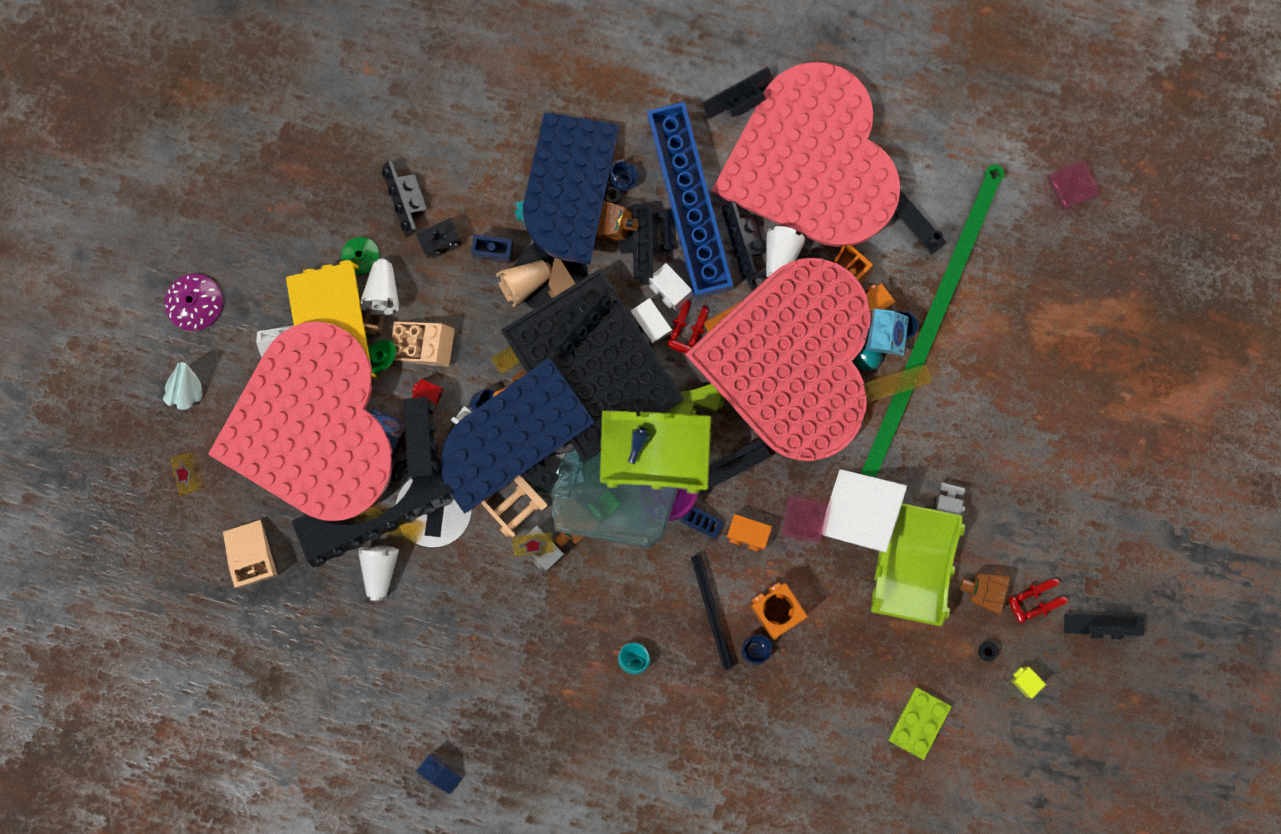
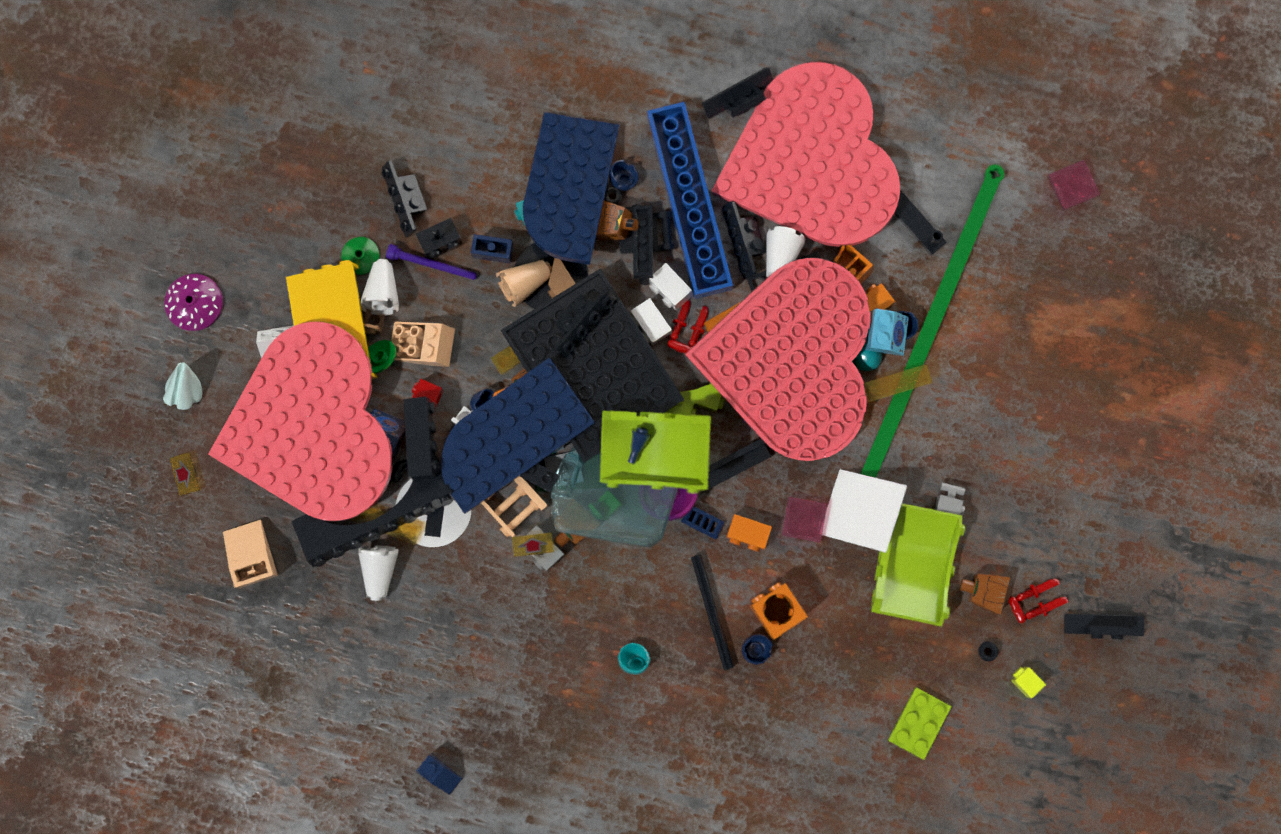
(394, 252): none -> dark purple piece

